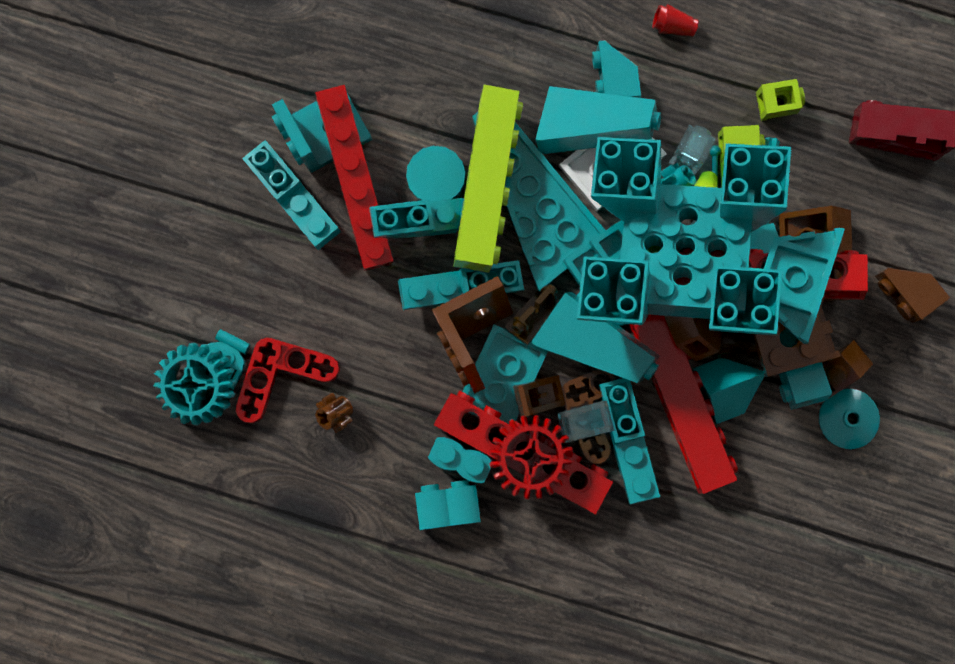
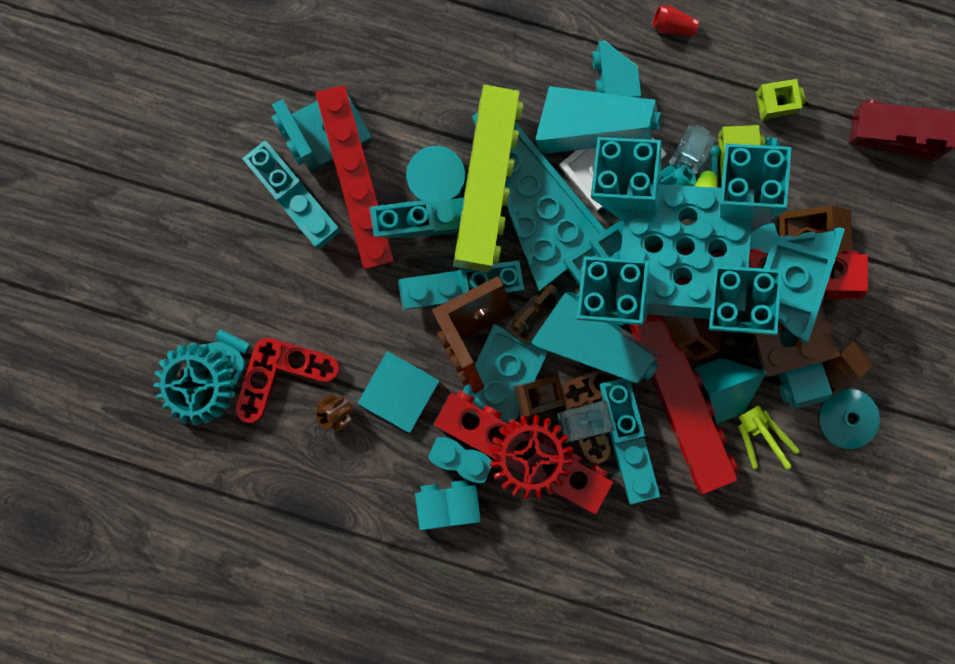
(398, 392): none -> teal tile
(758, 422): none -> lime plant
(914, 292): reddish brown slope -> none

